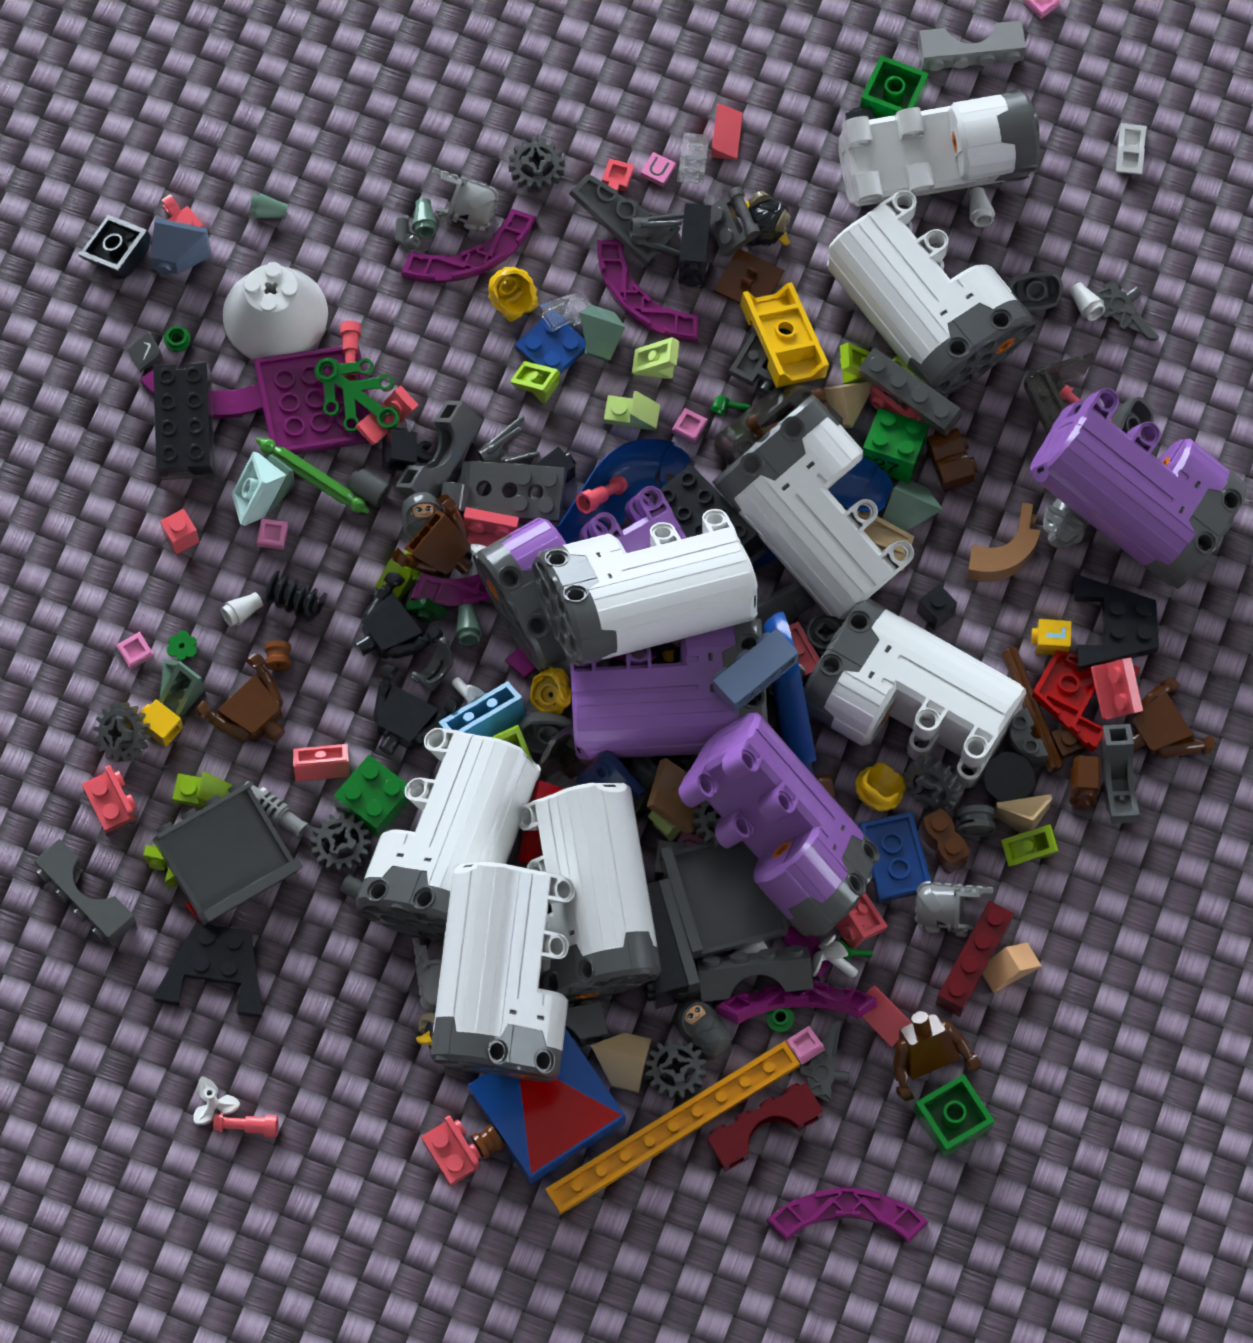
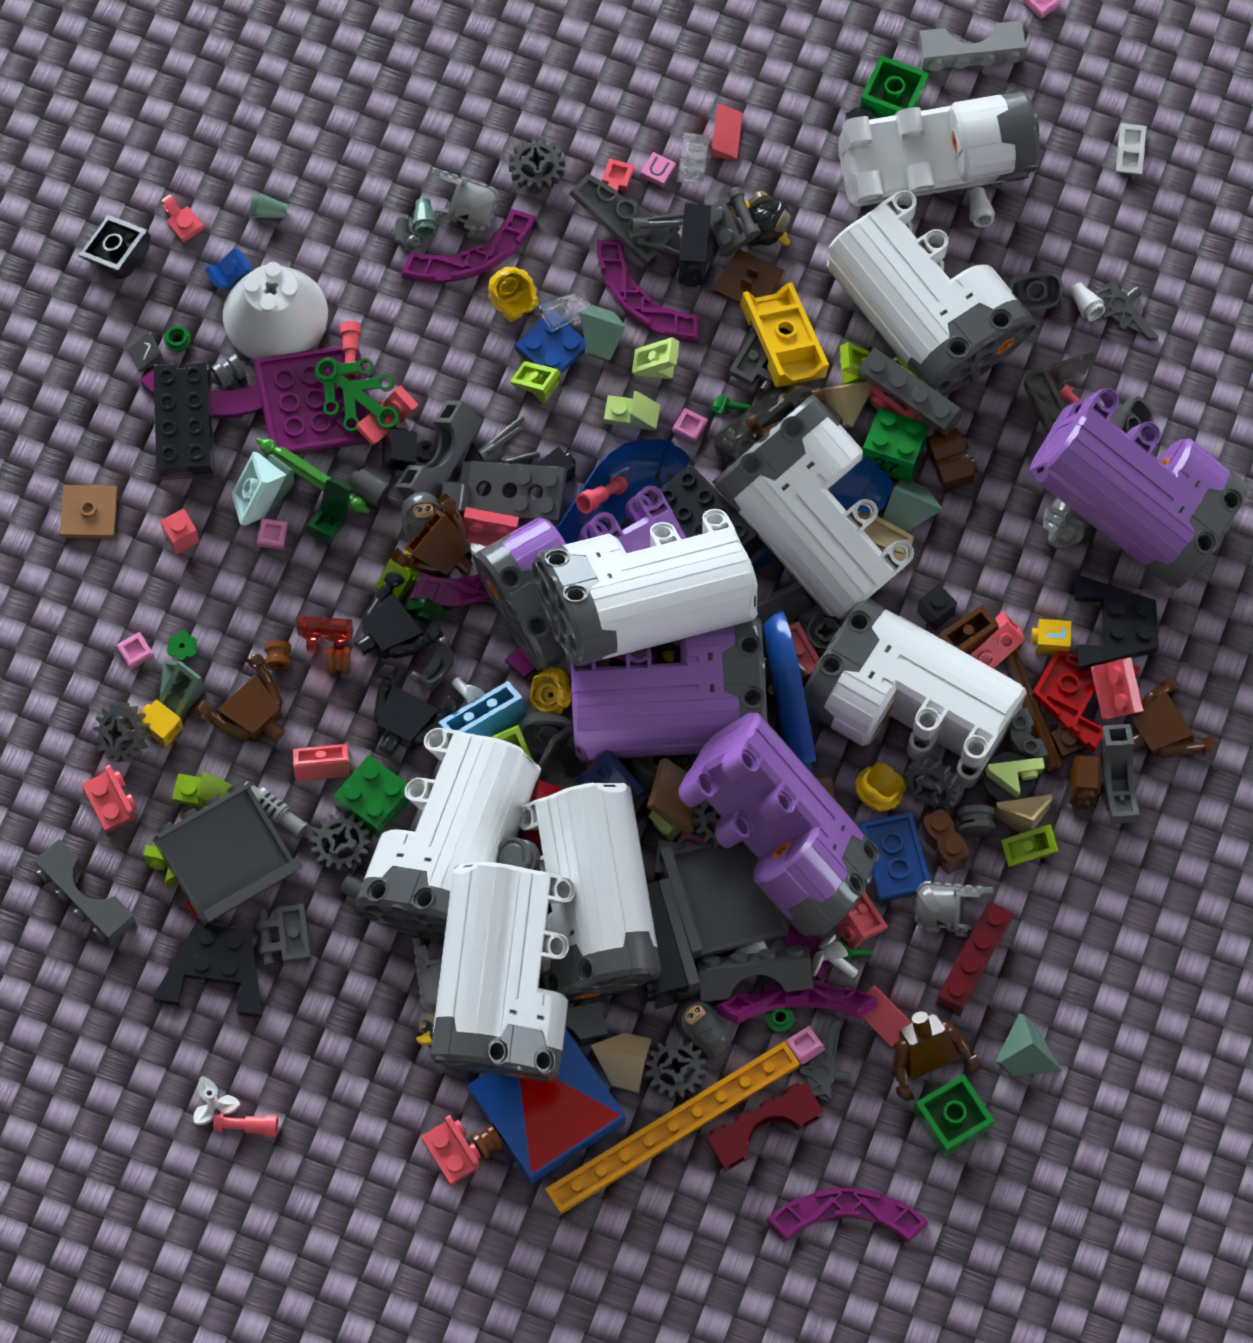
(89, 511): none -> medium nougat plate
(178, 246): sand blue slope -> none
(228, 270): none -> blue bracket
(228, 371): none -> dark grey wheel
(239, 609): white cone -> none
(292, 933): none -> dark grey plate
(293, 598): black piece -> none
(314, 627): none -> clear red plate
(332, 511): none -> dark green bracket
(338, 660): none -> dark orange wheel
(467, 627): sand green cone -> none
(518, 853): none -> dark grey wheel
(755, 670): sand blue brick -> none
(970, 630): none -> reddish brown brick
(1000, 642): none -> coral bracket
(1002, 562): medium nougat arch -> none
(1007, 773): none -> yellowish green slope
(1010, 965): light nougat slope -> none
(1026, 1050): none -> sand green slope

